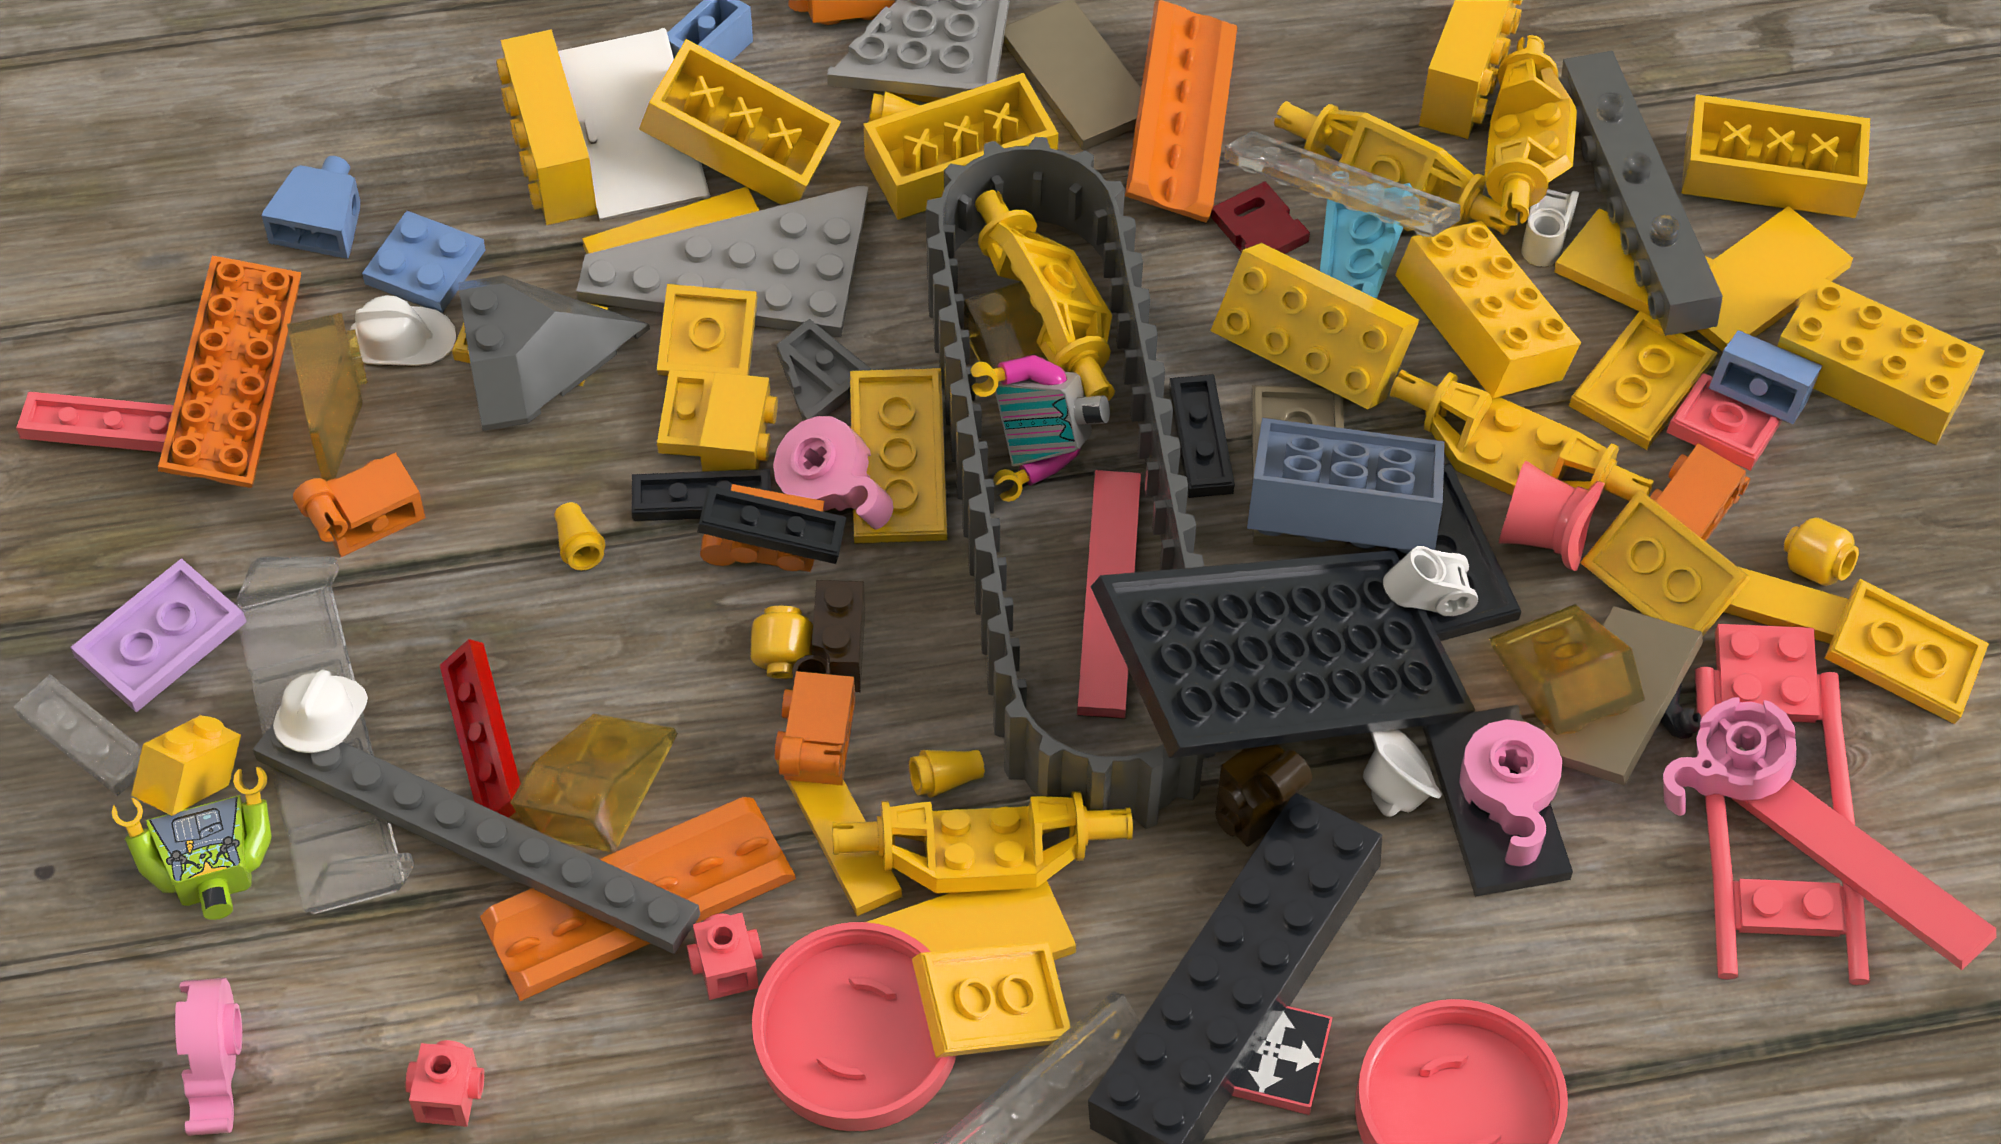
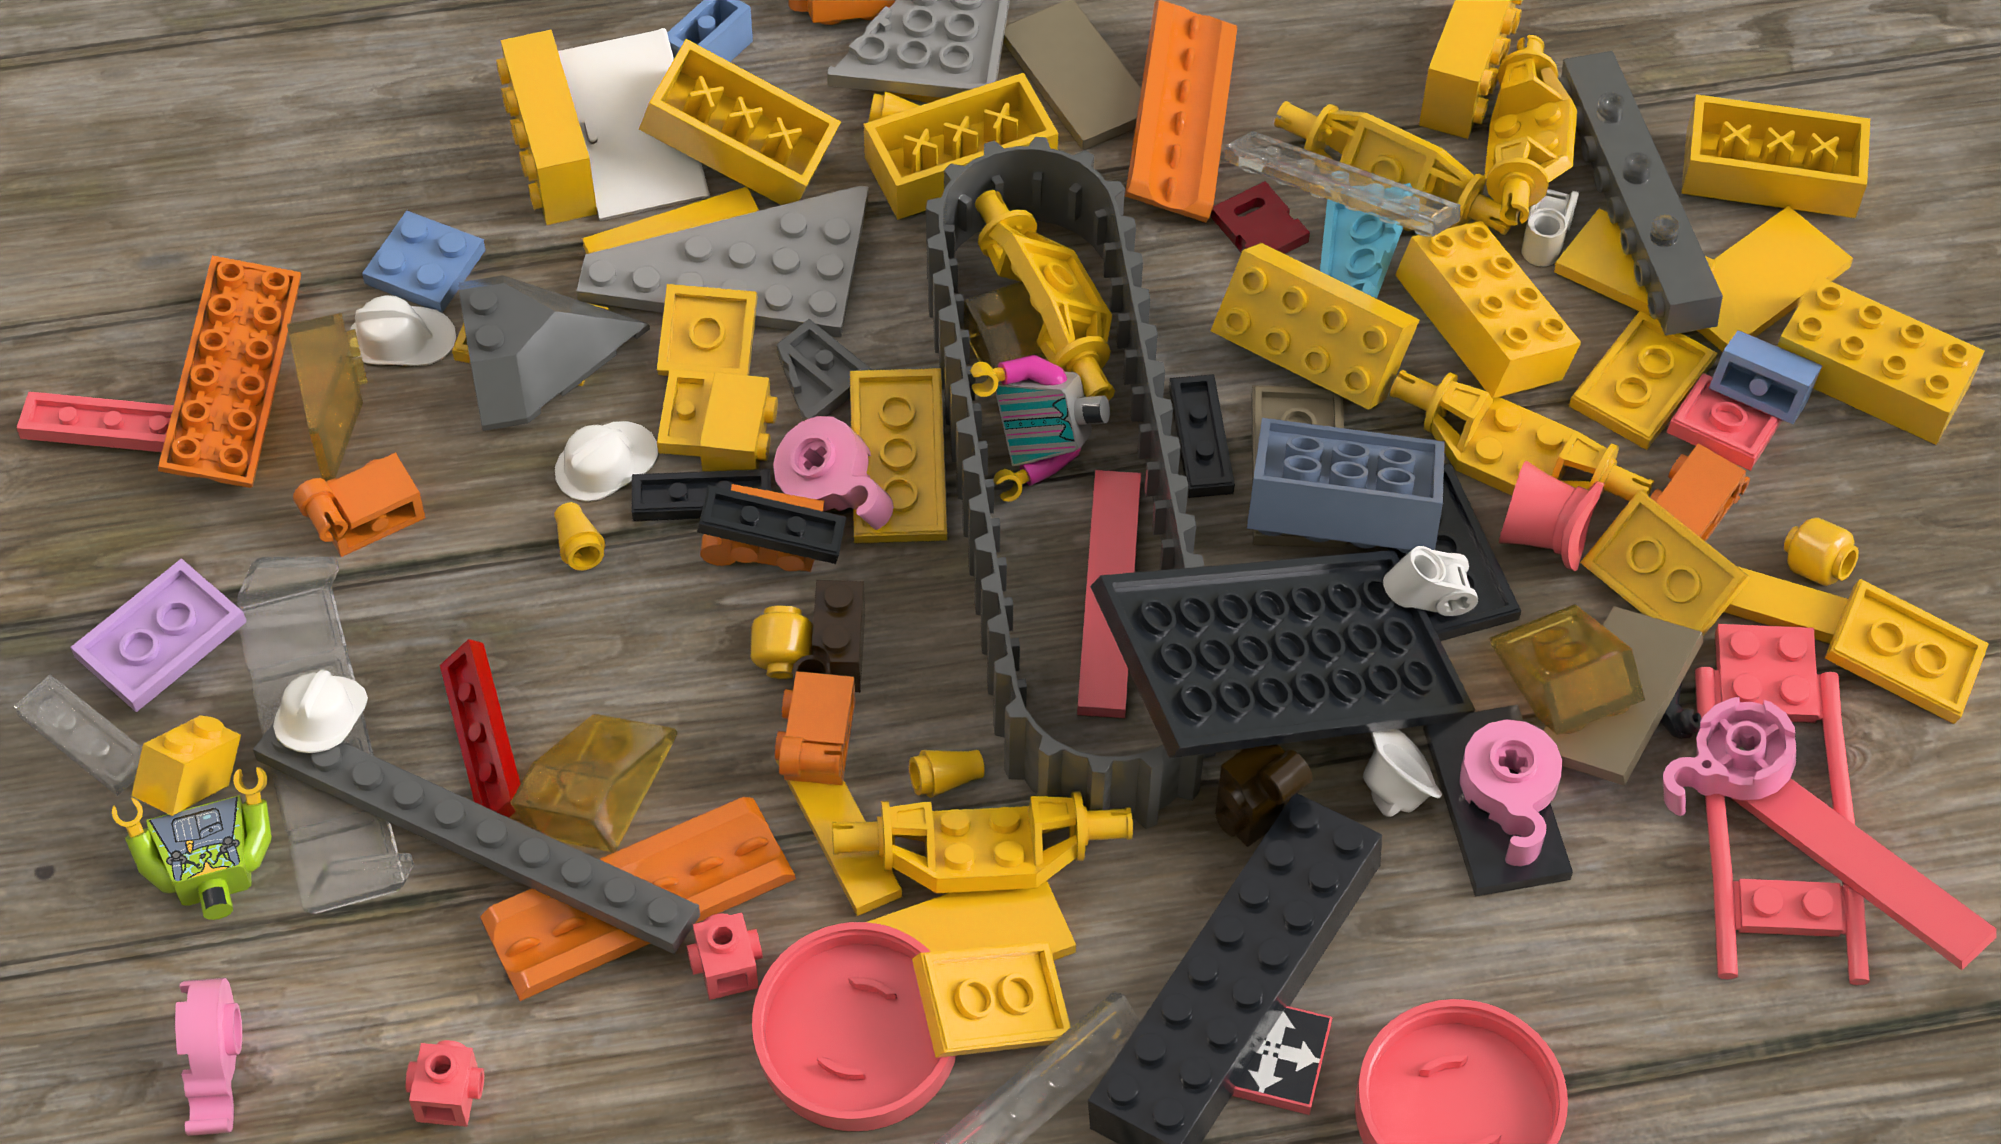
(315, 209): medium blue torso -> none
(603, 459): none -> white piece

